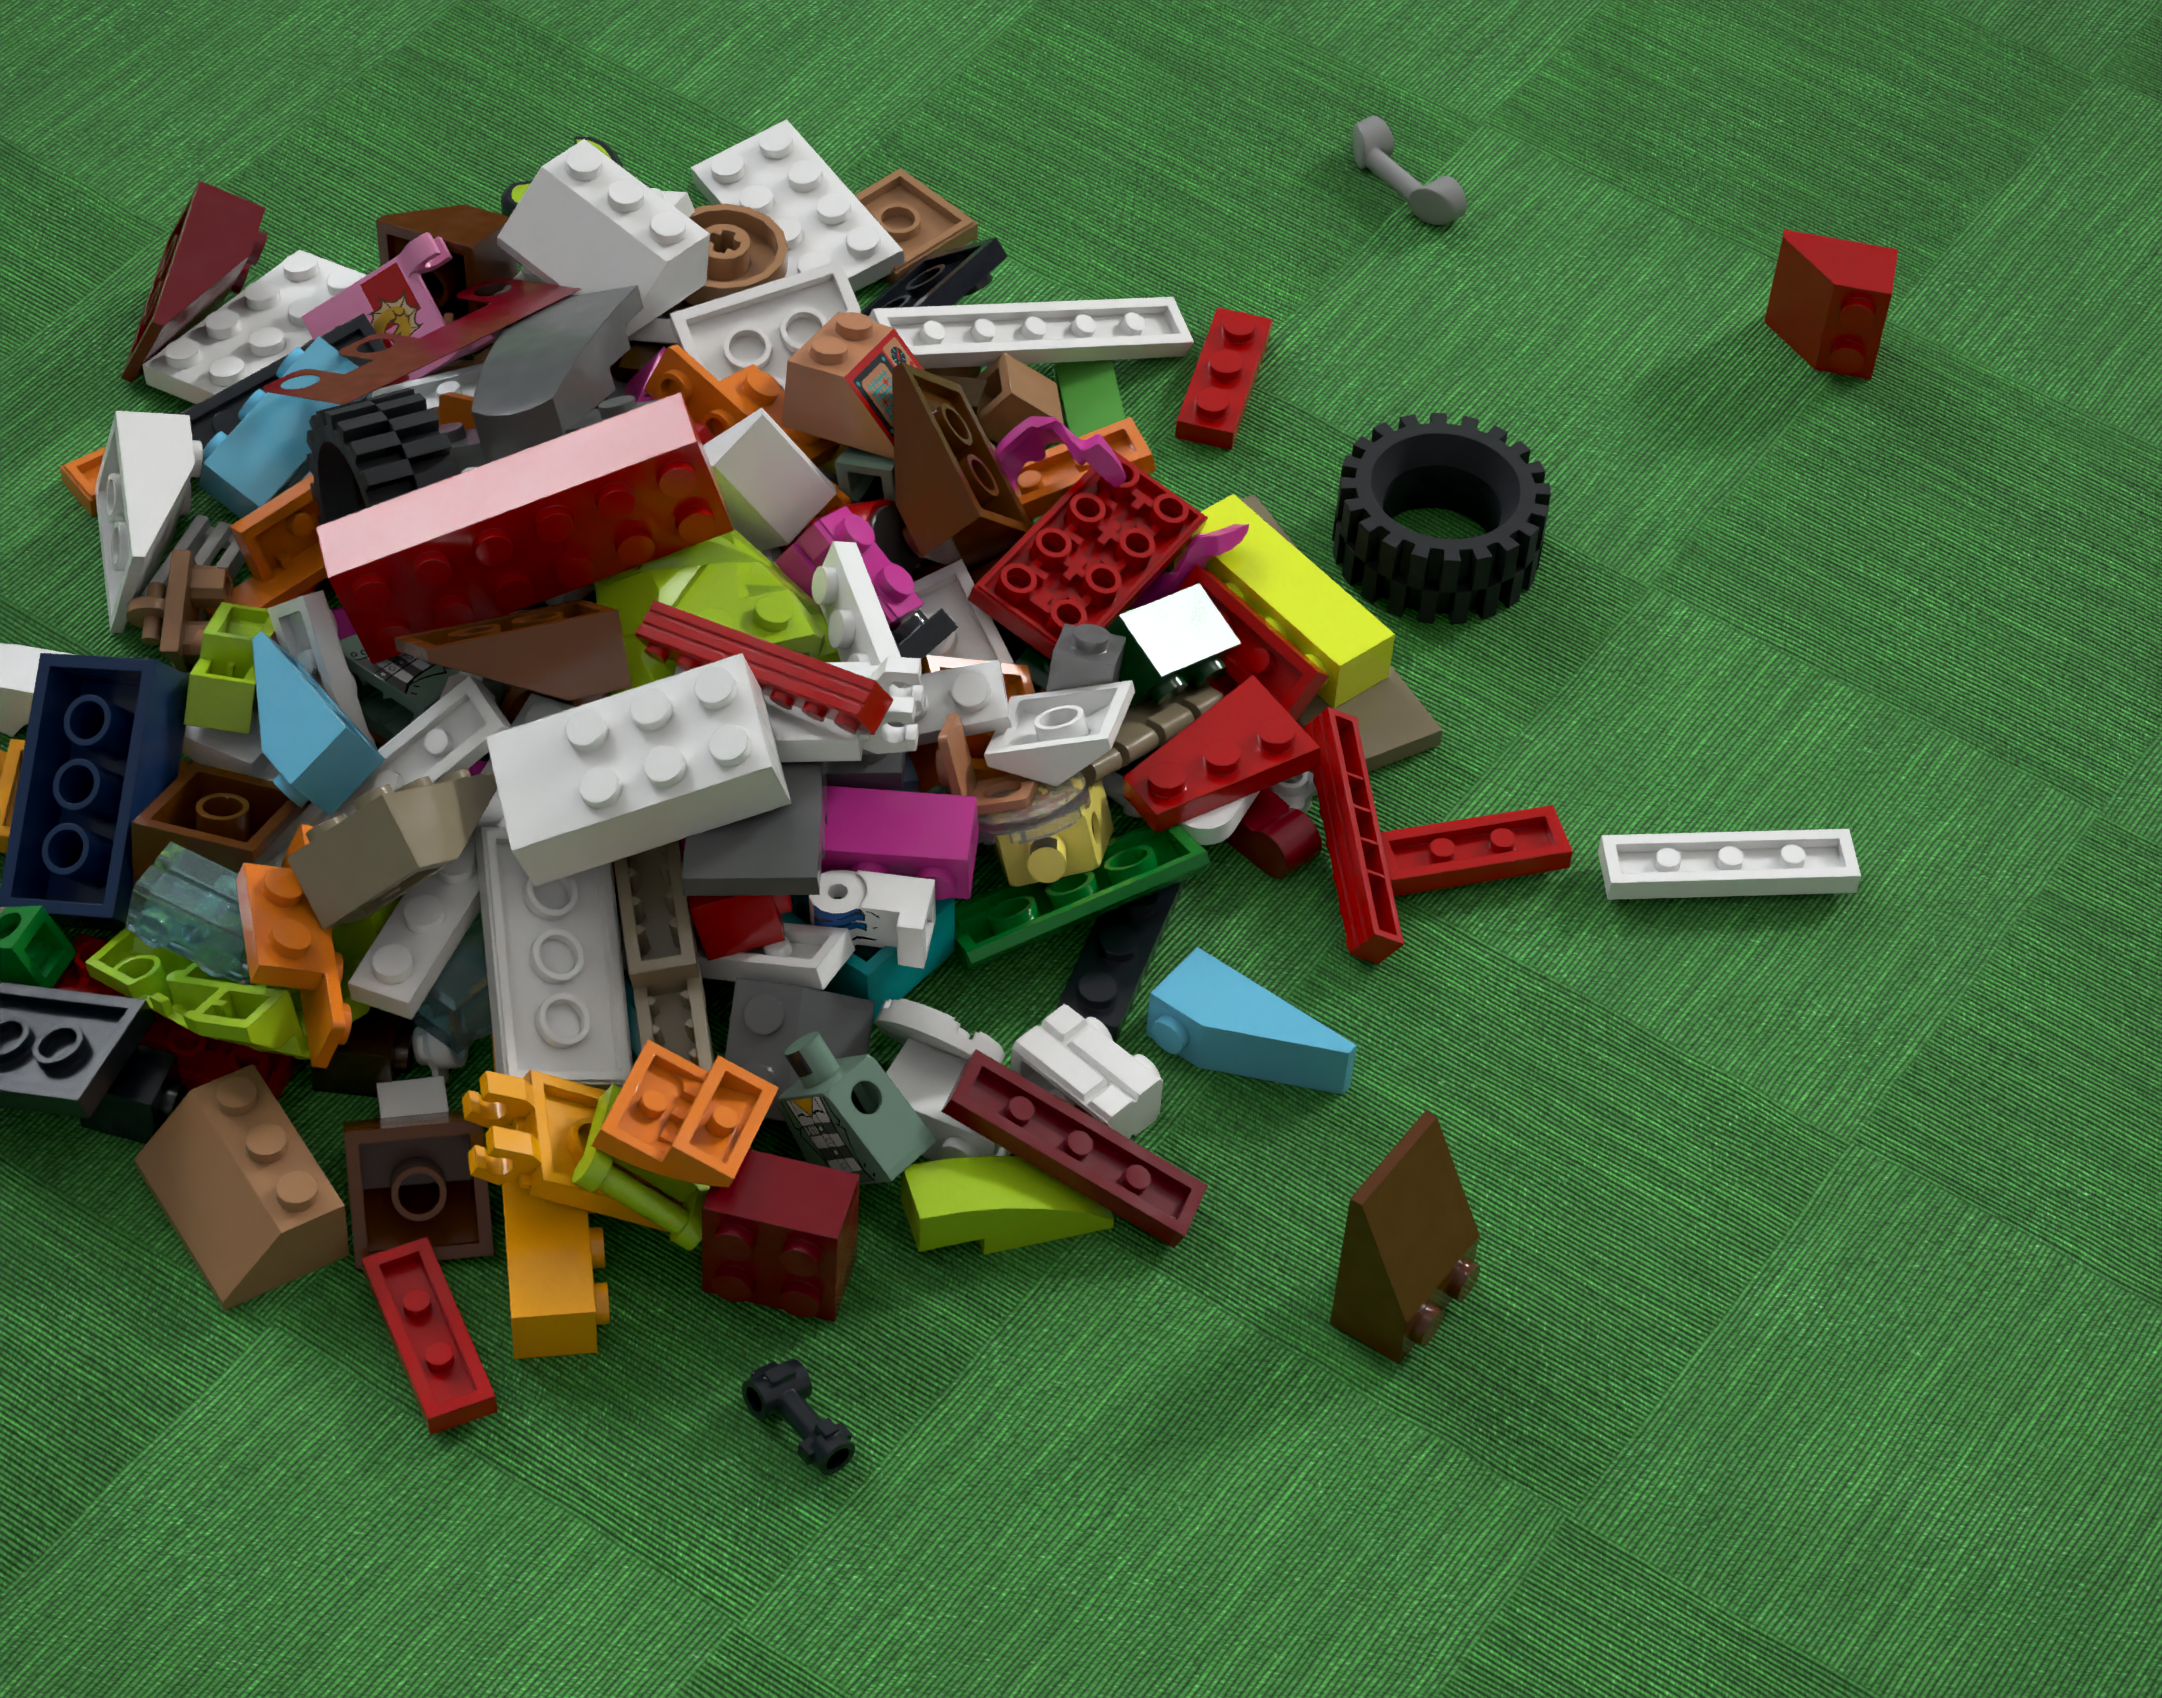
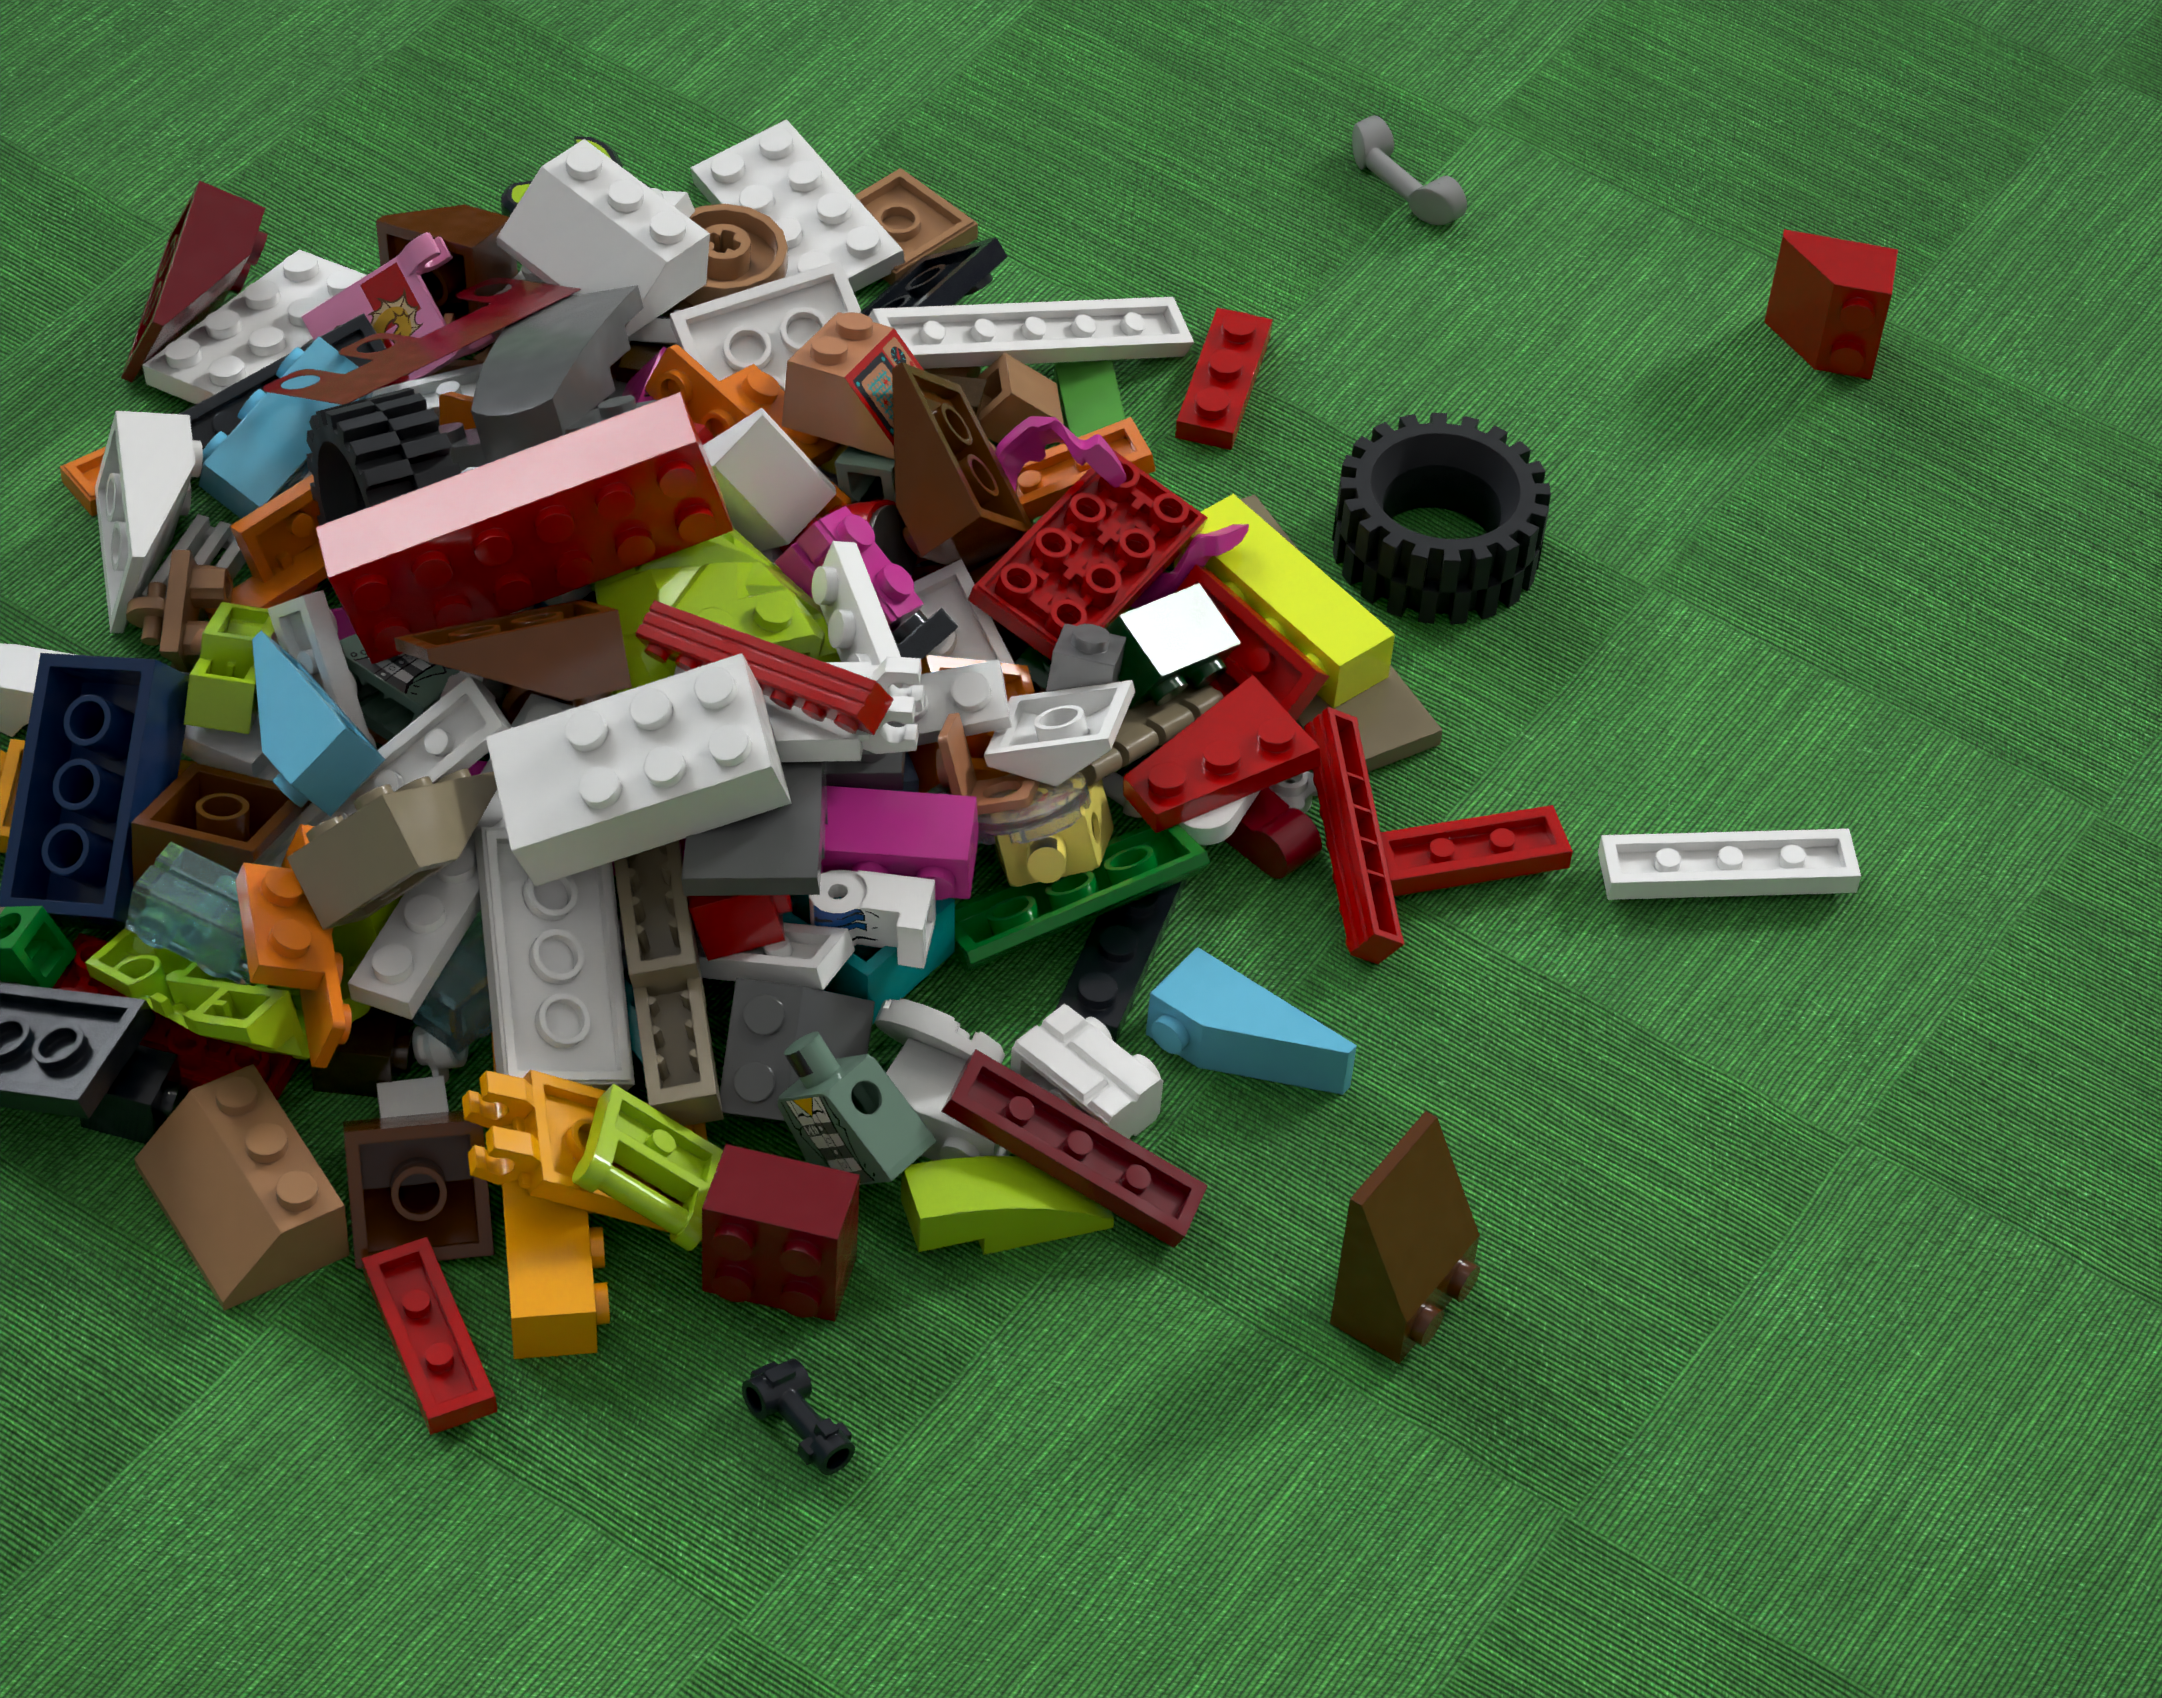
(685, 1118): orange slope -> none

